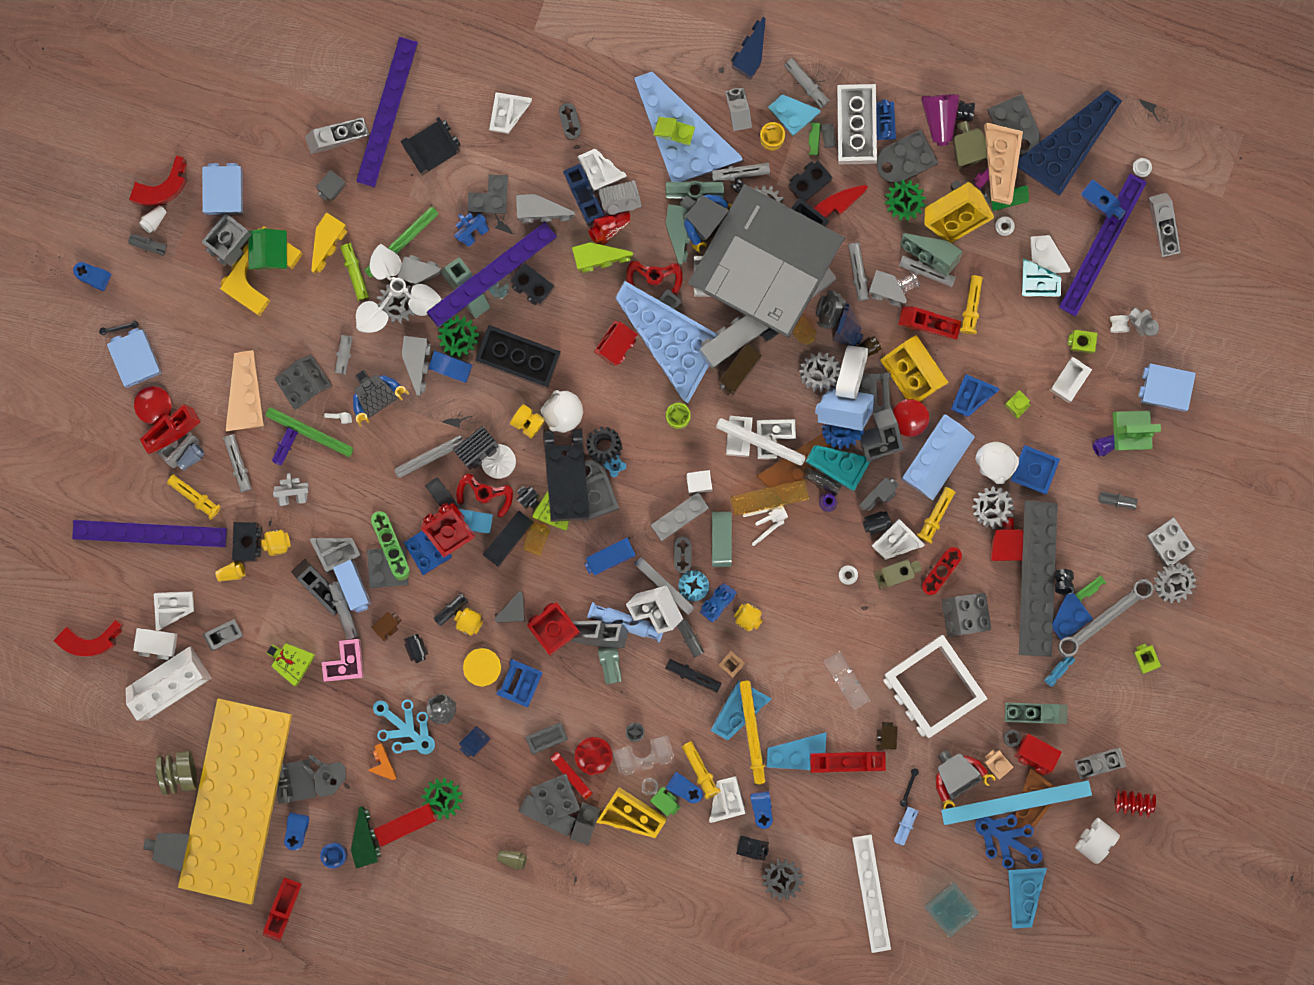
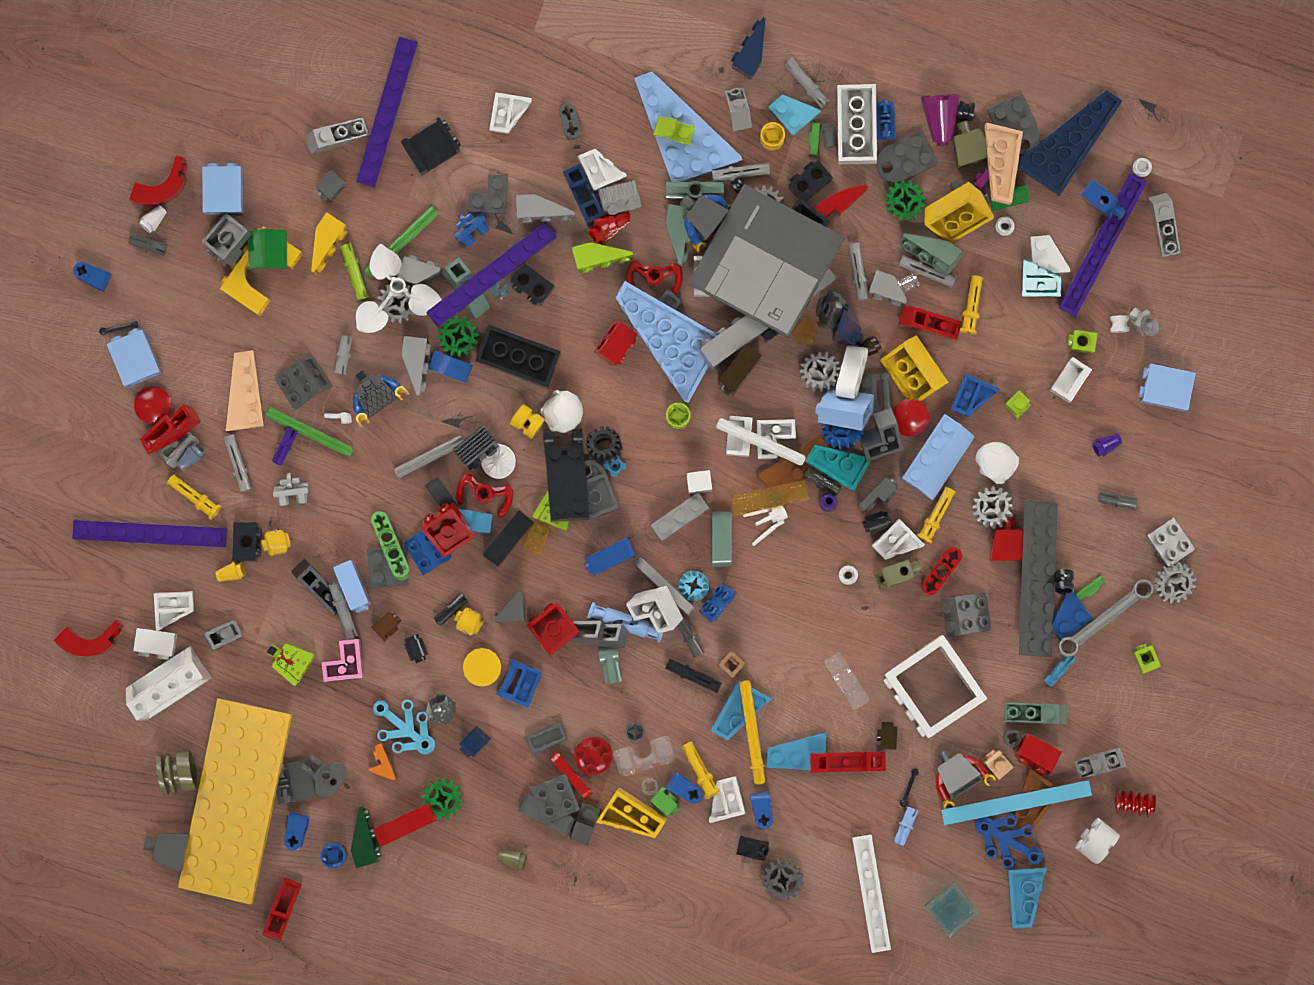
(335, 551): light grey wing -> none
(527, 497): black gear -> none
(677, 554): dark grey beam -> none
(748, 617): yellow head -> none
(1035, 470): blue plate -> none
(1133, 430): bright green bracket -> none

